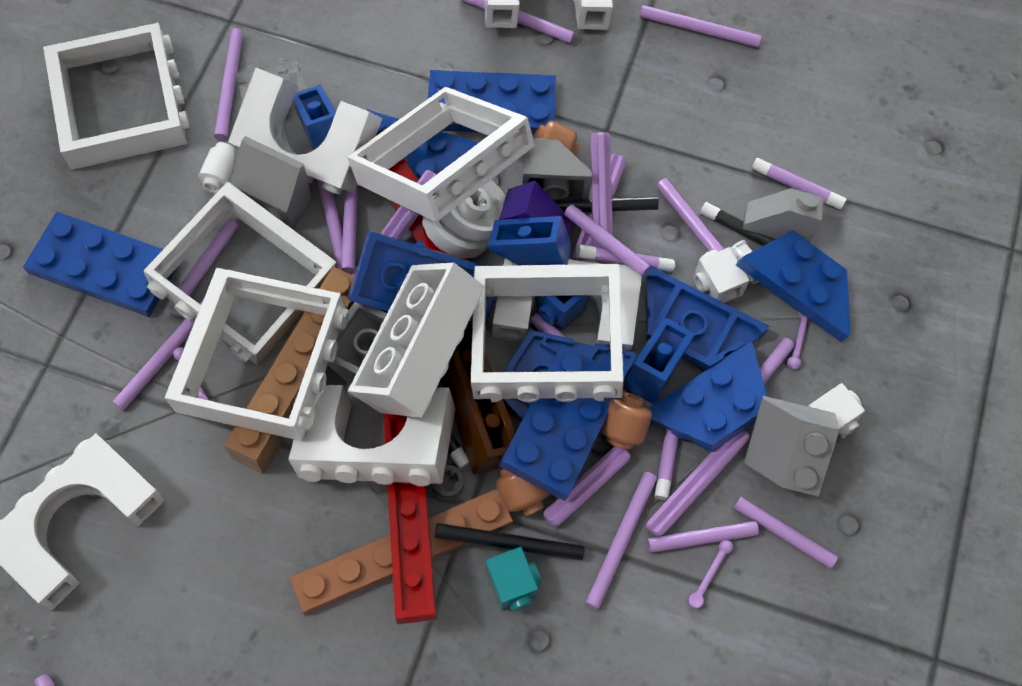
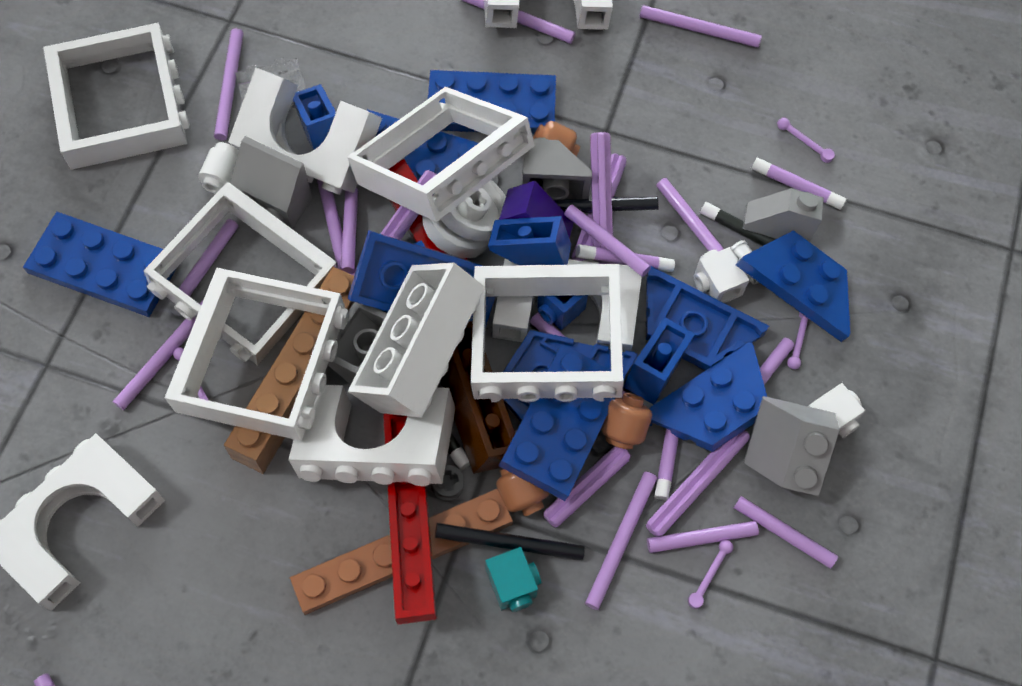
(825, 154): none -> lavender hinge

